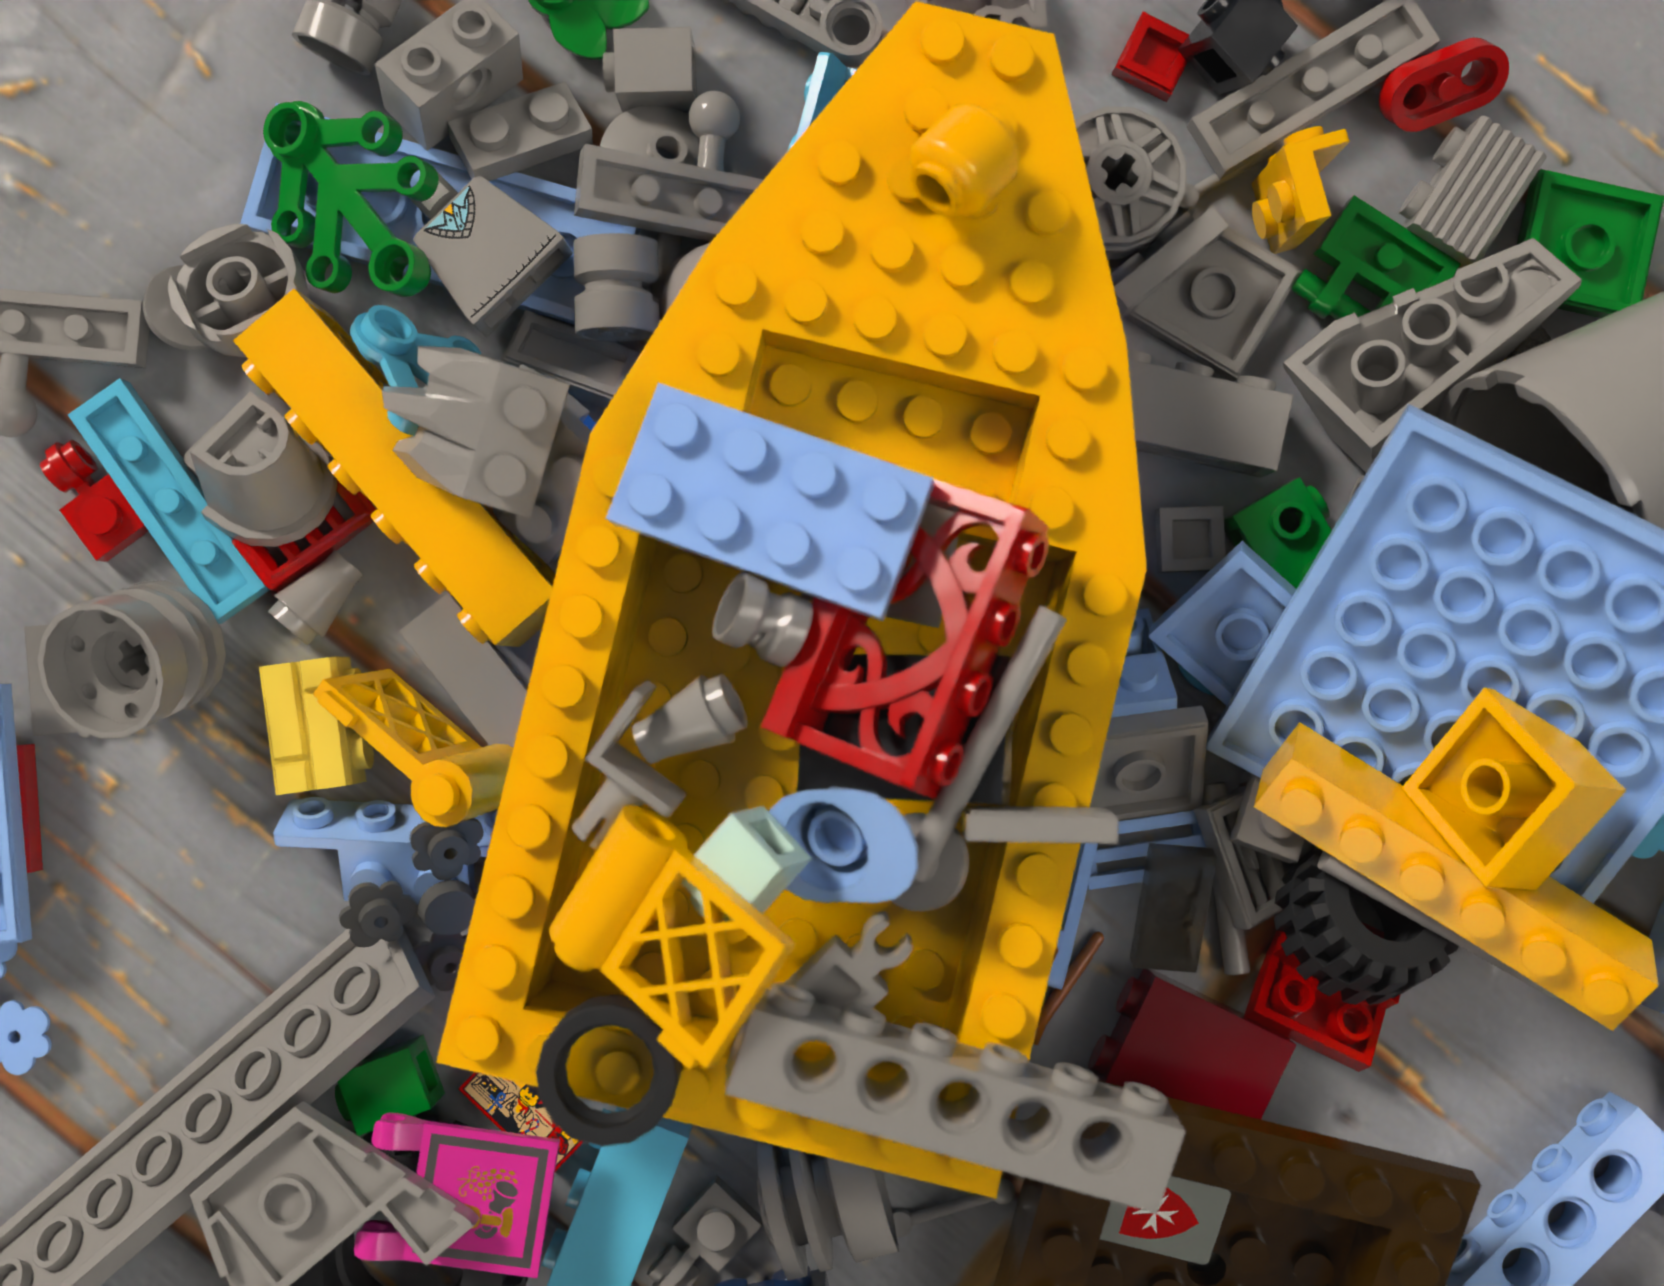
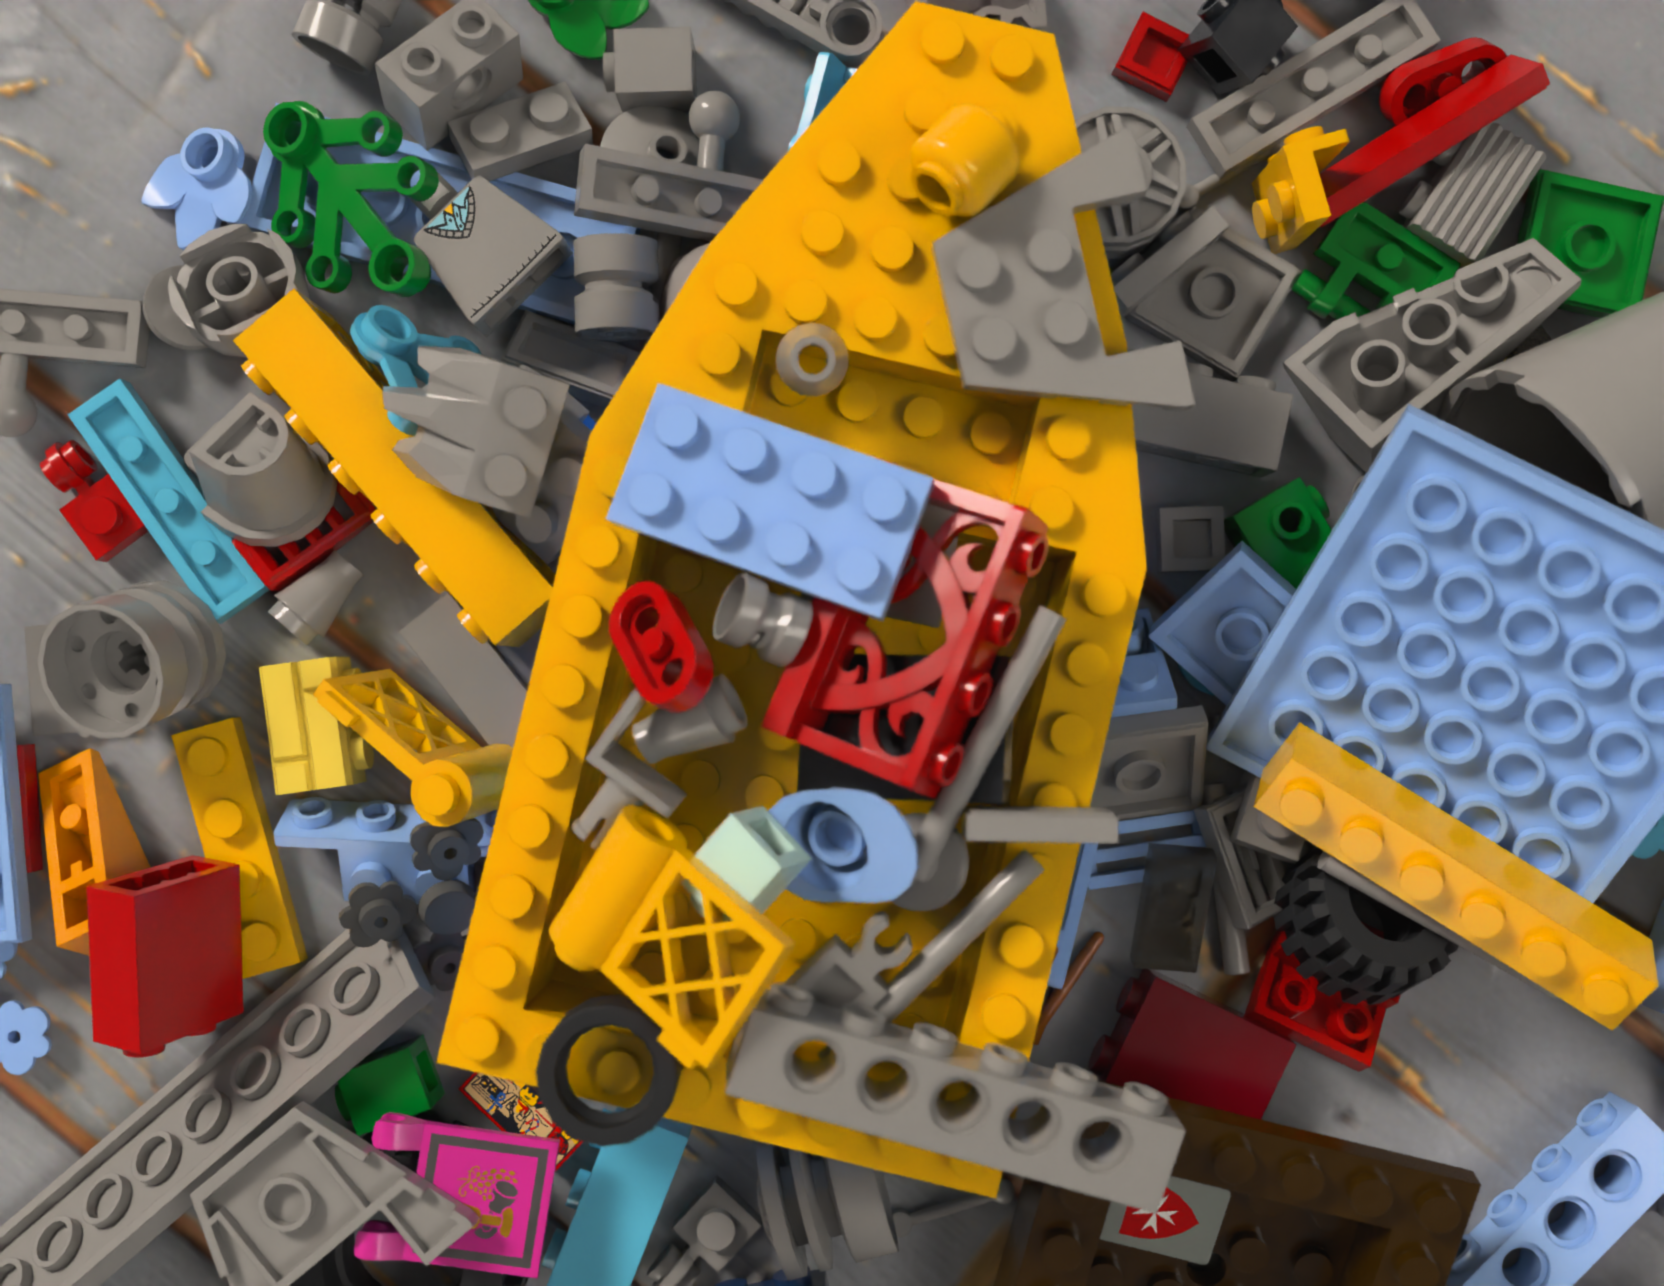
(84, 839): none -> light orange slope
(165, 953): none -> red brick
(202, 184): none -> light blue plate
(238, 831): none -> yellow plate
(666, 660): none -> red plate
(836, 360): none -> light grey cone
(956, 936): none -> light grey bar
(1024, 295): none -> light grey wing
(1431, 132): none -> red tile
(1511, 792): yellow slope -> none

